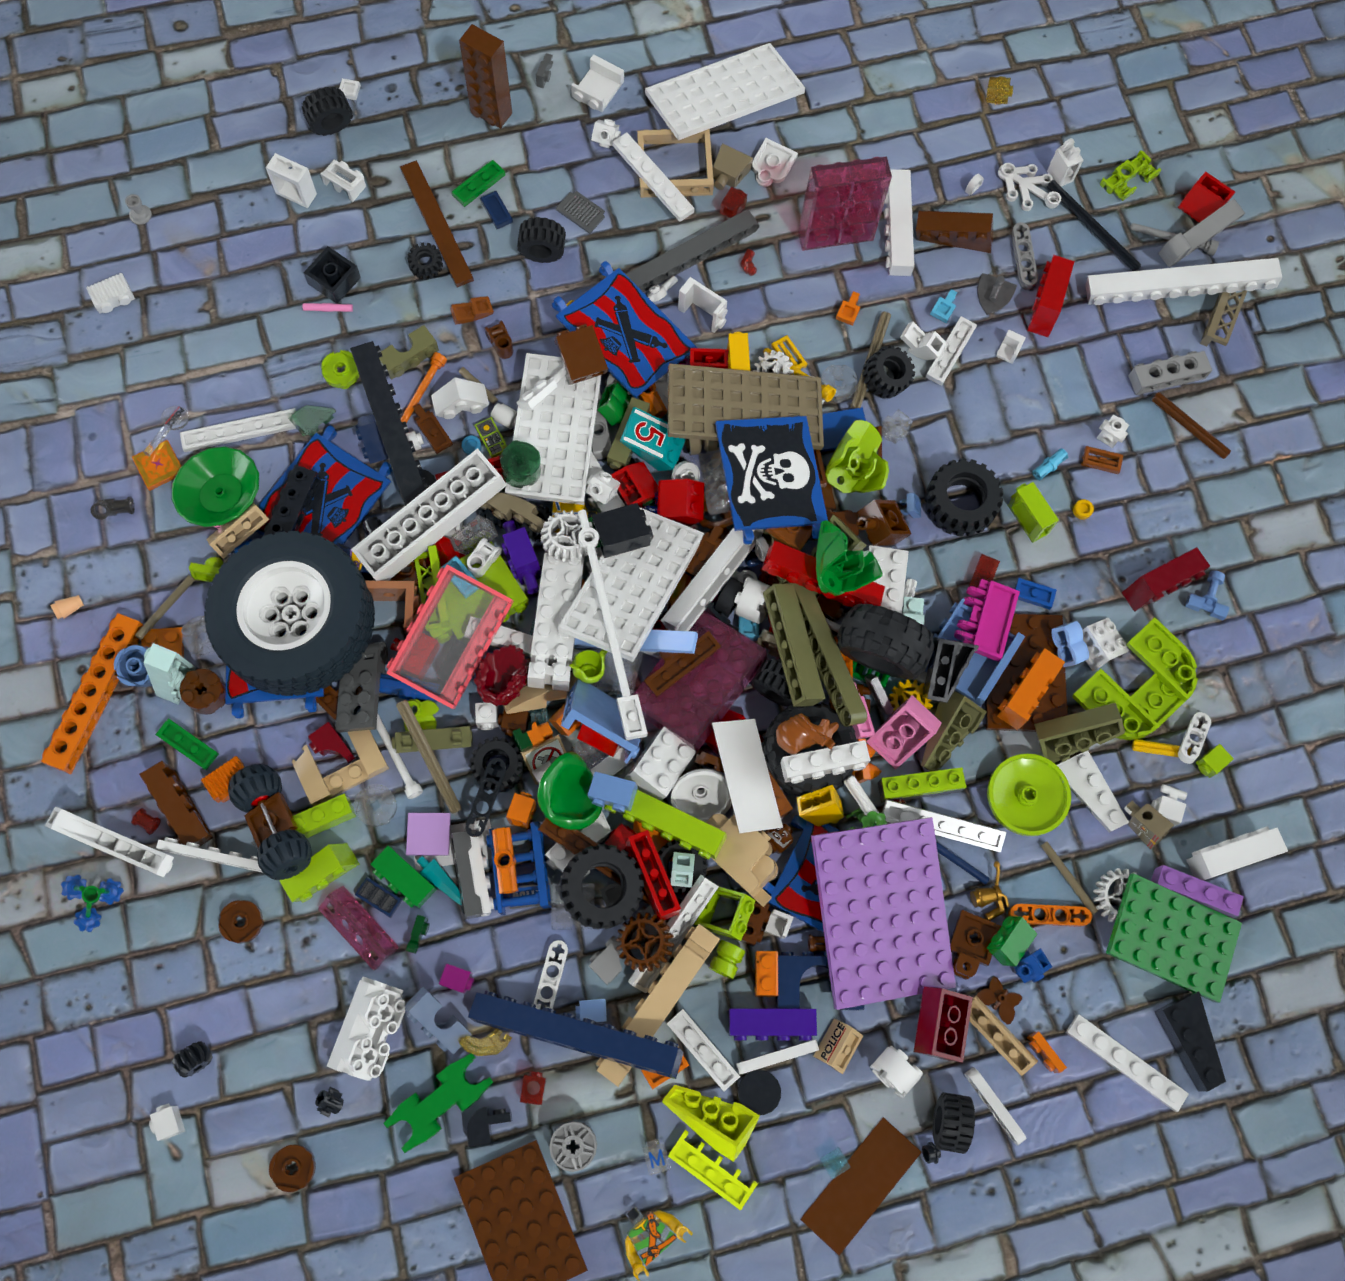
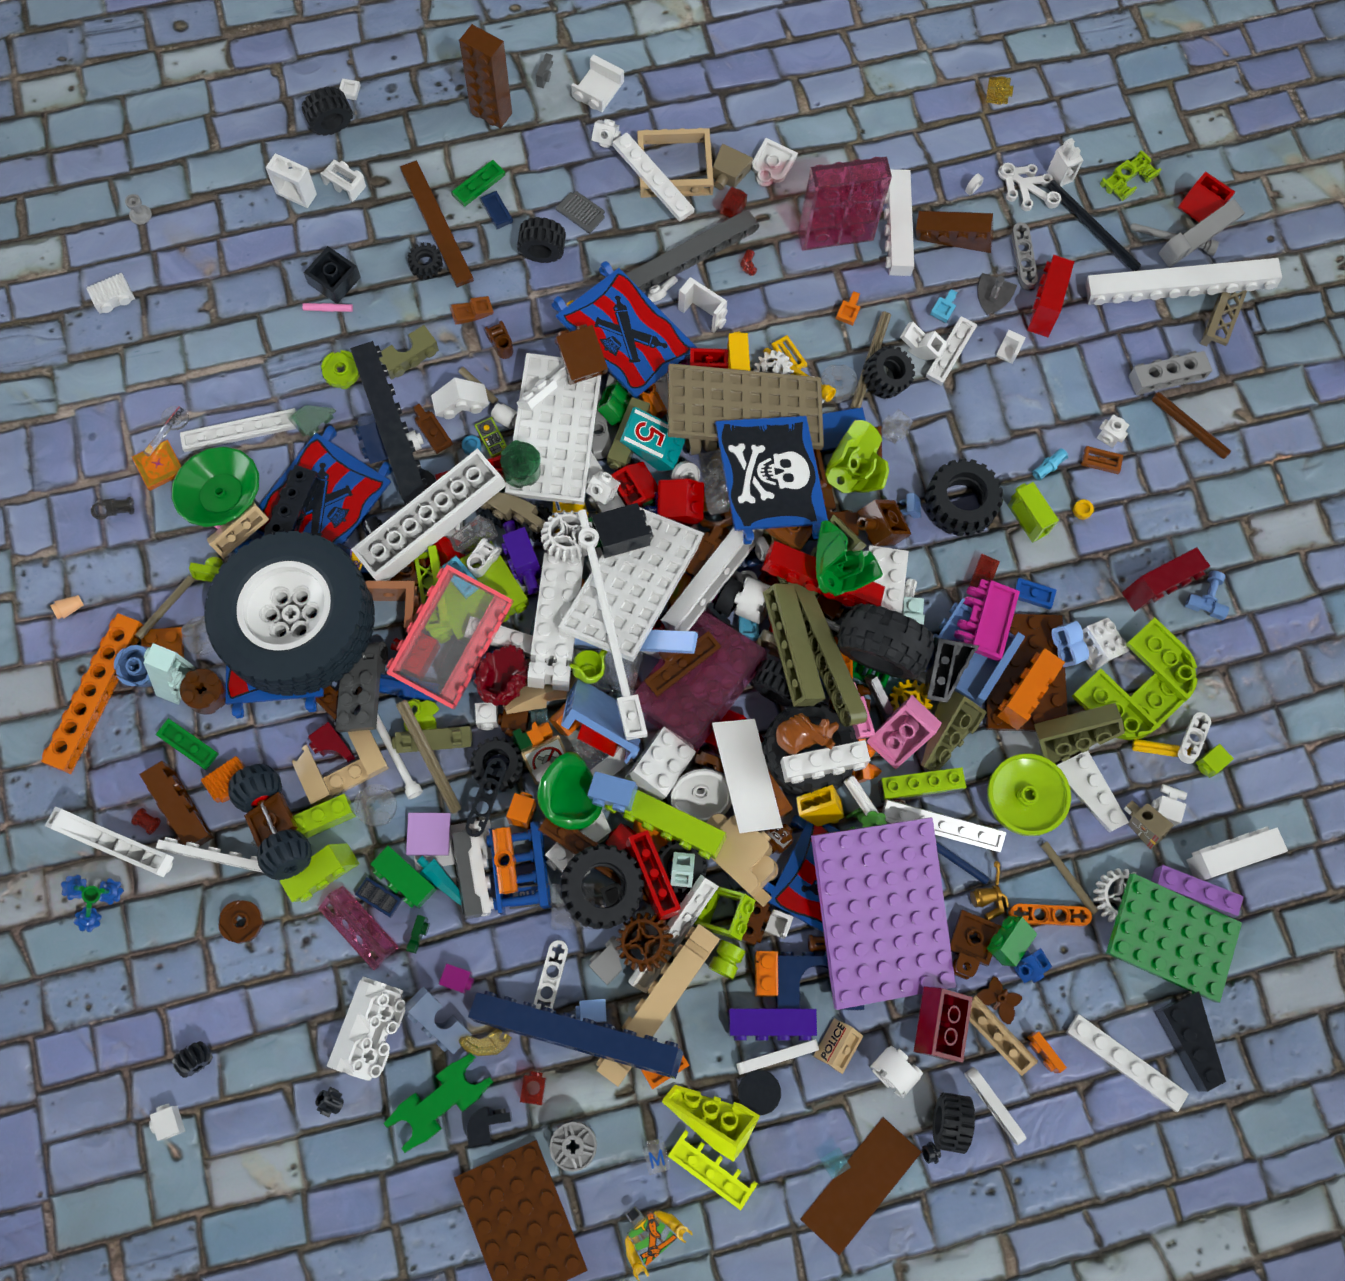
(281, 1175): reddish brown plate -> none
(437, 362): orange piece -> none
(703, 1050): white plate -> none
(724, 91): white plate -> none

